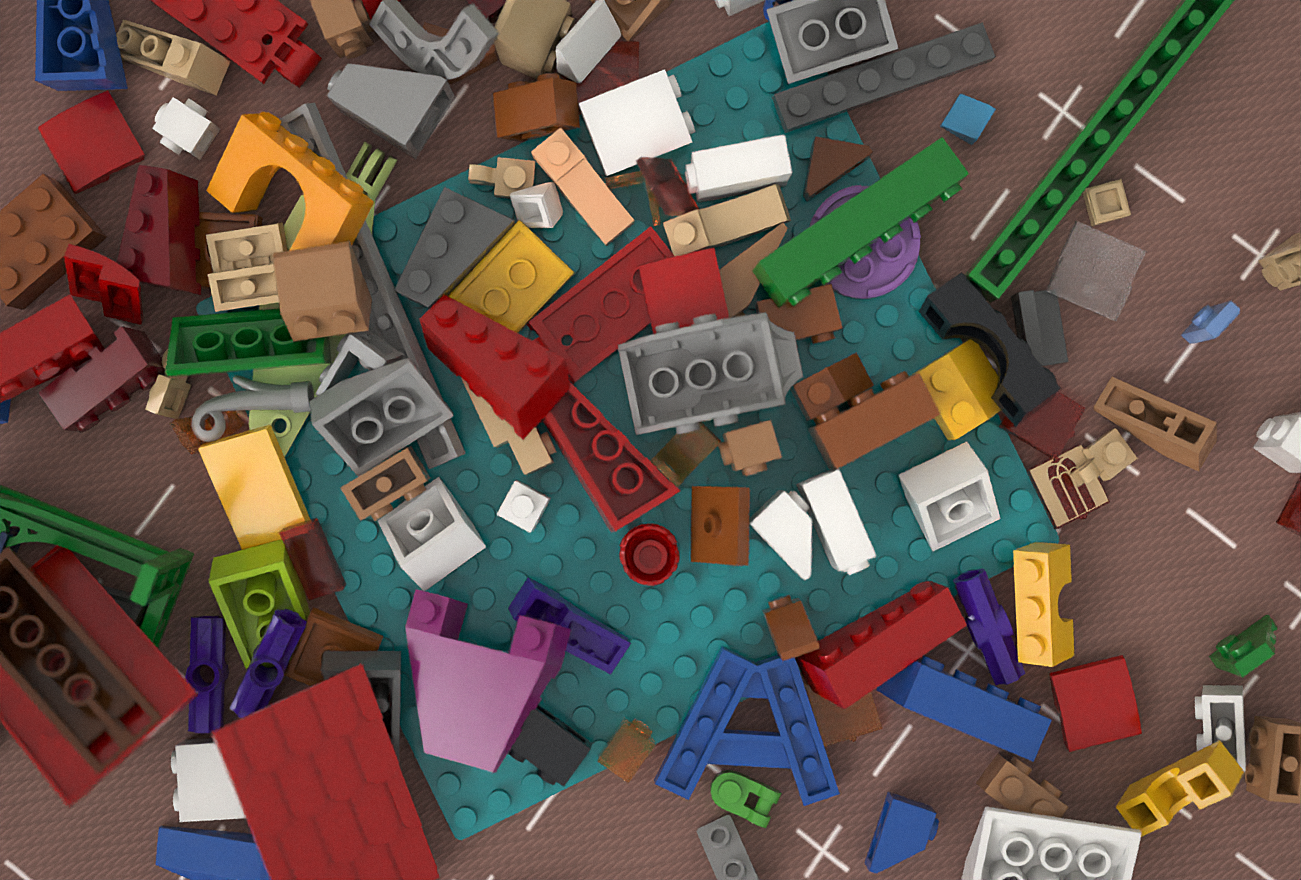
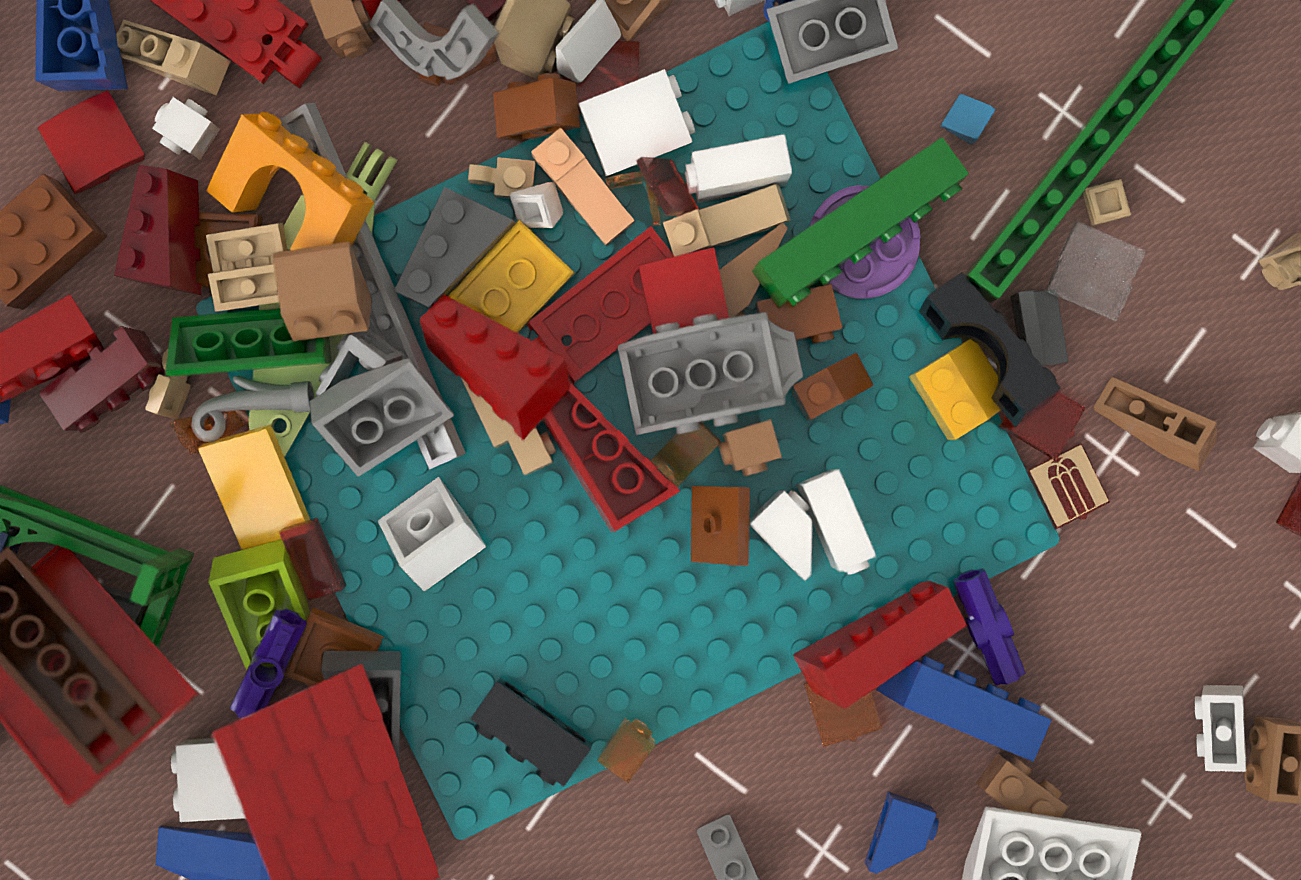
(104, 281): red slope -> none
(207, 648): dark purple piece -> none
(385, 483): medium nougat brick -> none
(392, 103): light grey slope -> none
(473, 695): wedge -> none
(523, 506): white brick -> none
(588, 637): dark purple slope -> none
(649, 554): red hair -> none
(706, 741): blue plate -> none
(731, 790): bright green plate -> none
(790, 627): dark orange slope -> none
(830, 162): reddish brown slope -> none
(873, 419): dark orange brick -> none
(883, 77): dark grey plate -> none
(950, 495): white slope -> none
(1039, 576): yellow arch -> none
(1095, 703): red slope -> none
(1105, 458): tan plate -> none
(1200, 778): yellow arch -> none
(1210, 322): medium blue plate -> none
(1248, 649): green wing -> none

